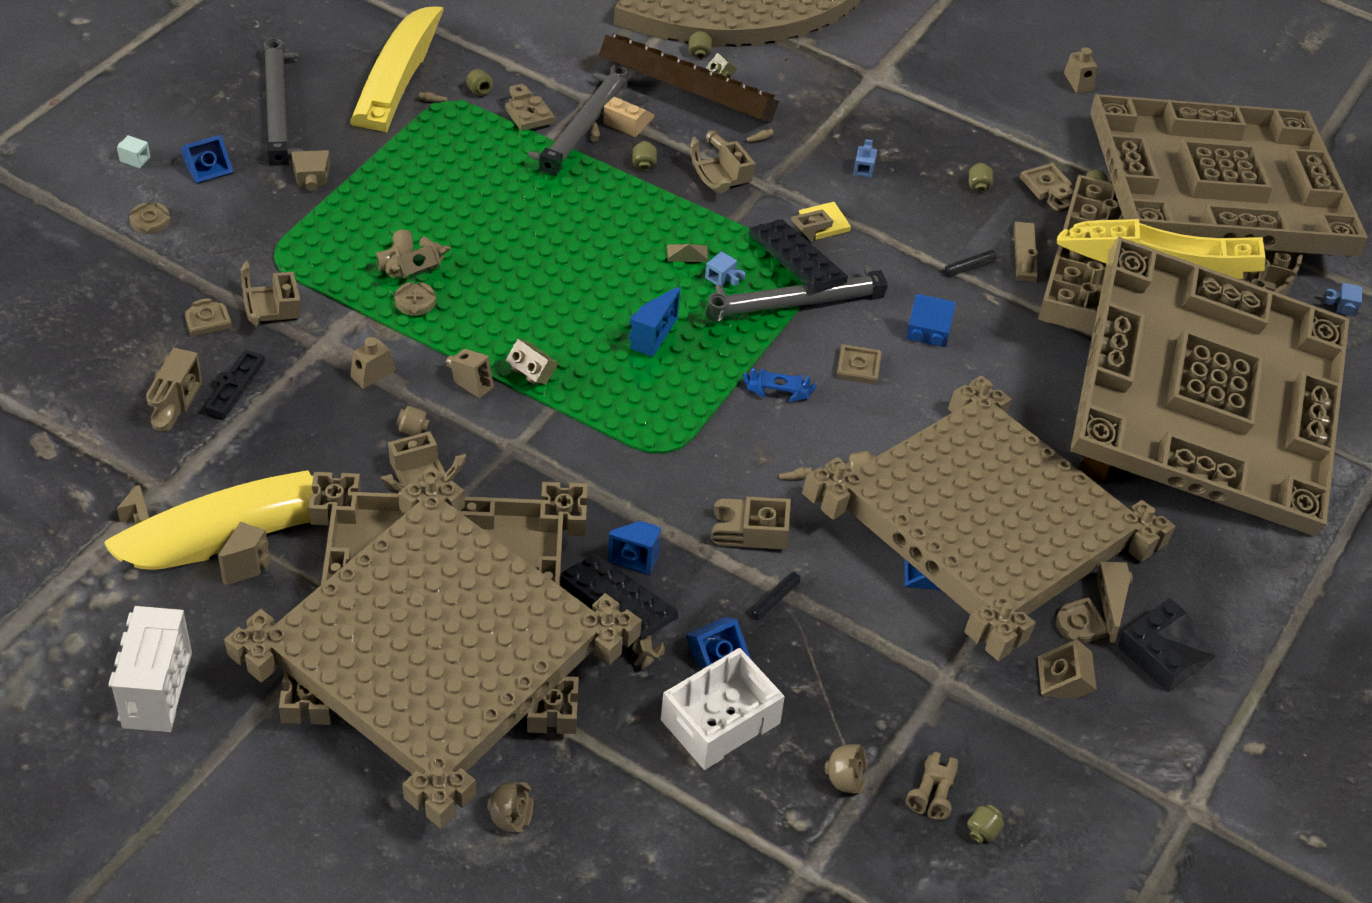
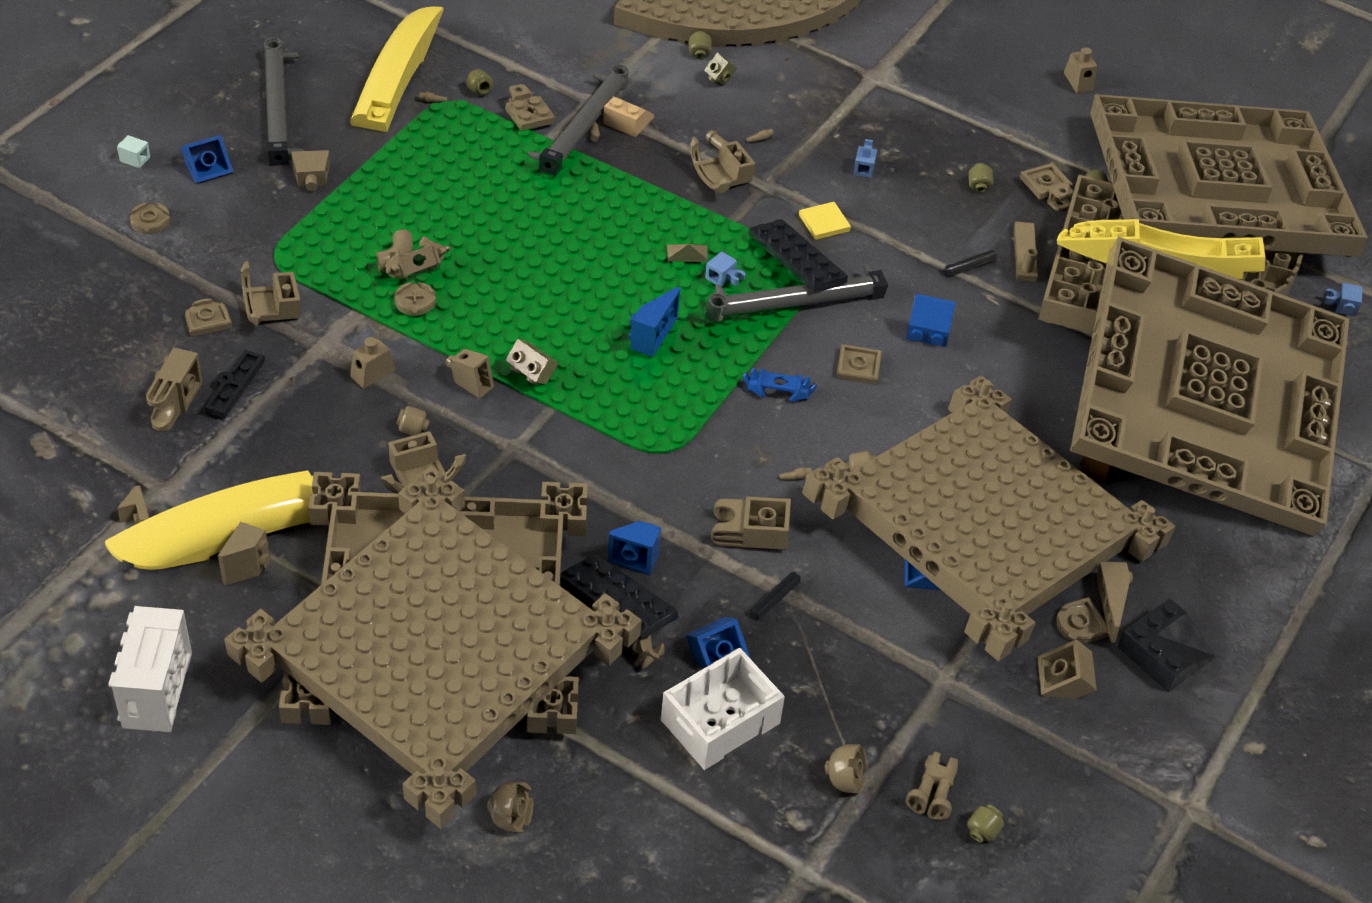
(644, 156): olive head -> none
(689, 76): dark brown brick -> none
(811, 222): dark tan slope -> none

